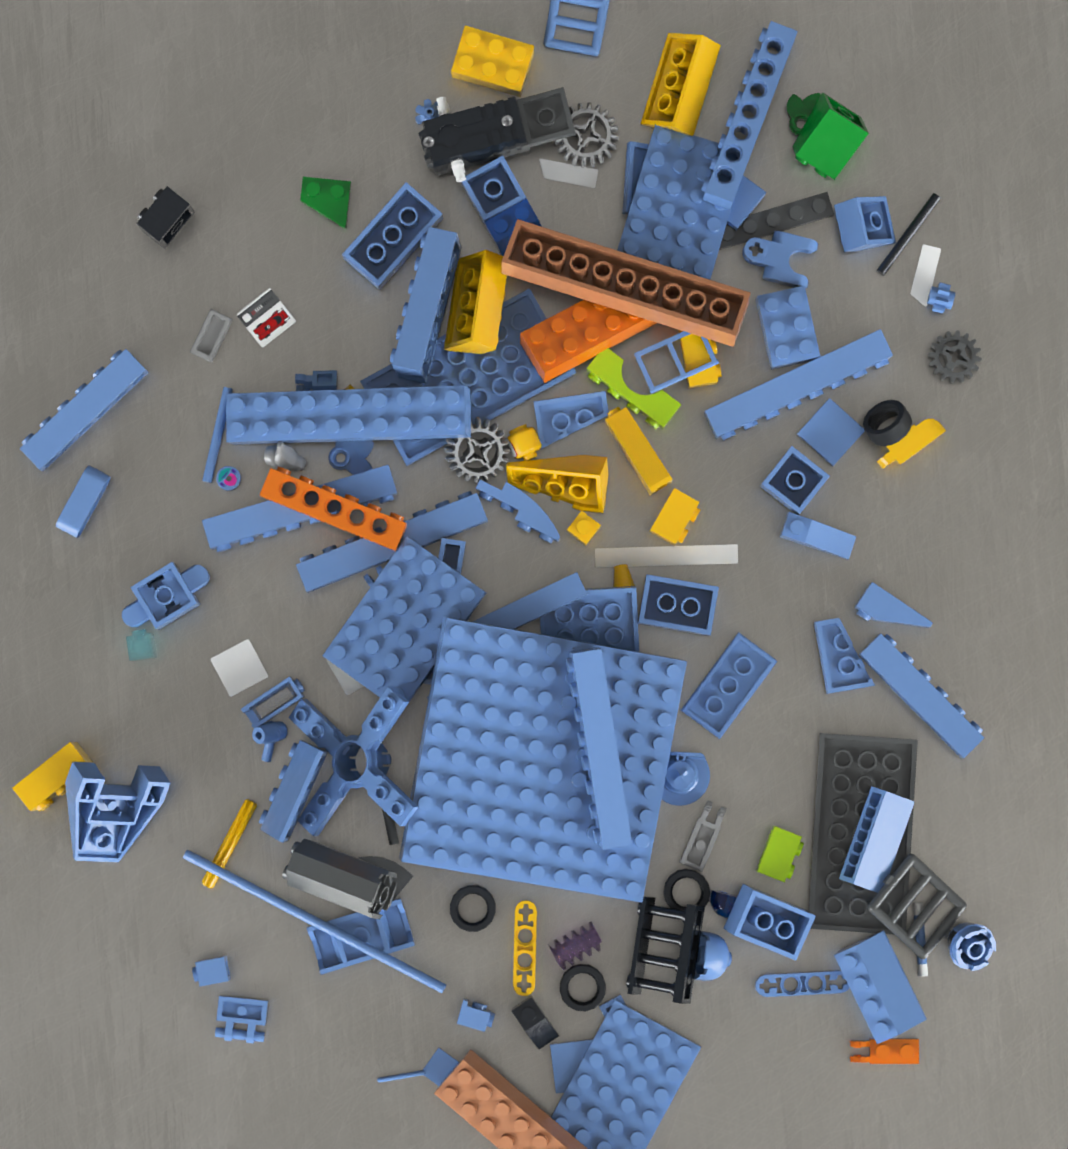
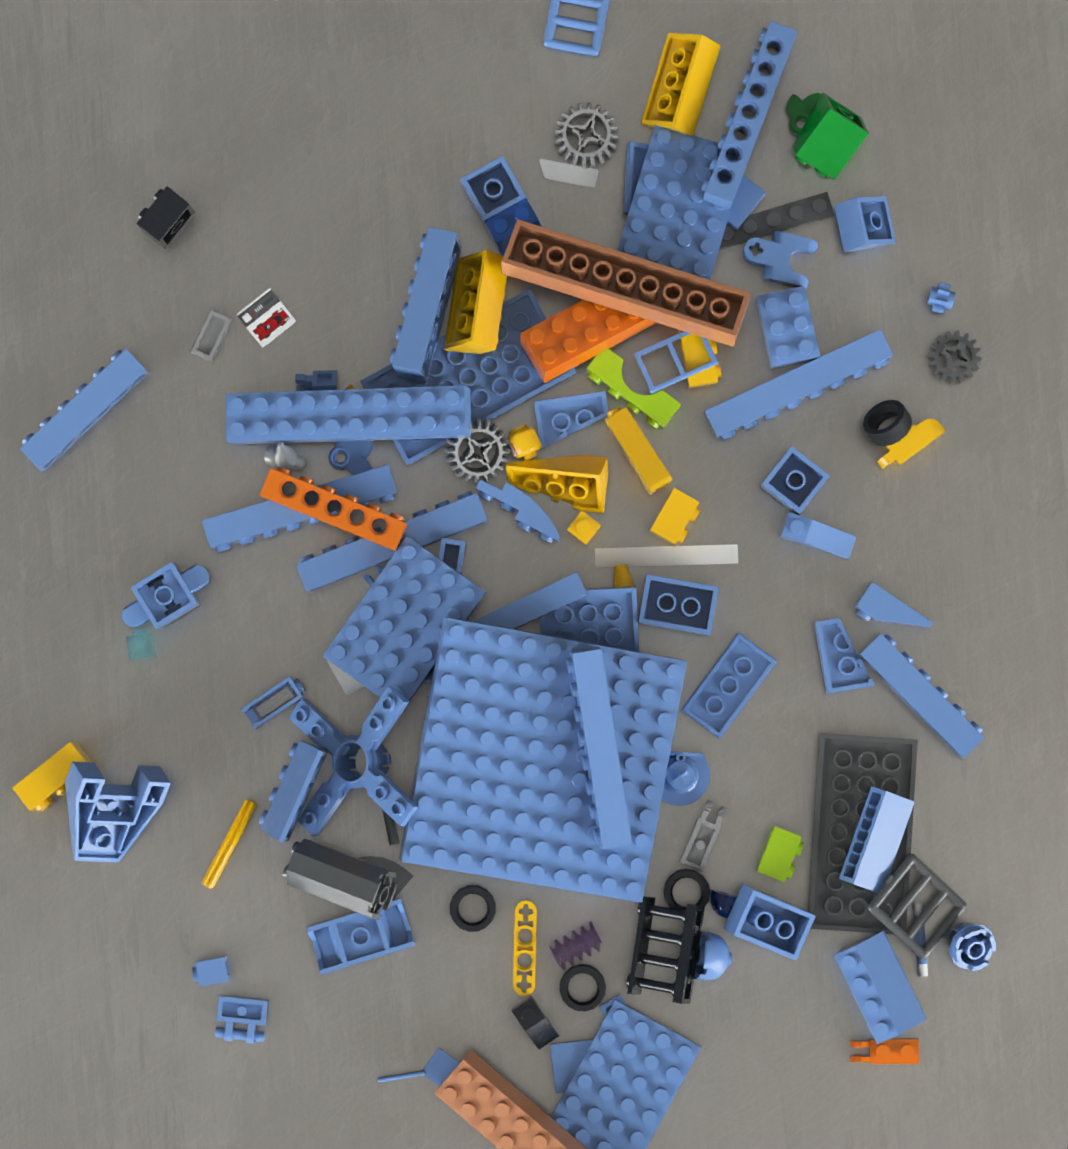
(83, 501): medium blue beam -> none
(216, 437): medium blue bar -> none
(228, 478): tile -> none
(239, 667): white sticker -> none
(268, 735): medium blue piece -> none
(314, 921): medium blue piece -> none
(327, 197): green wing -> none
(392, 236): medium blue brick -> none
(423, 111): medium blue plant -> none
(475, 1016): medium blue brick -> none
(492, 61): yellow brick -> none
(493, 130): piece -> none
(802, 980): medium blue beam -> none
(831, 432): medium blue tile -> none
(908, 234): black bar -> none
(925, 273): white sticker -> none

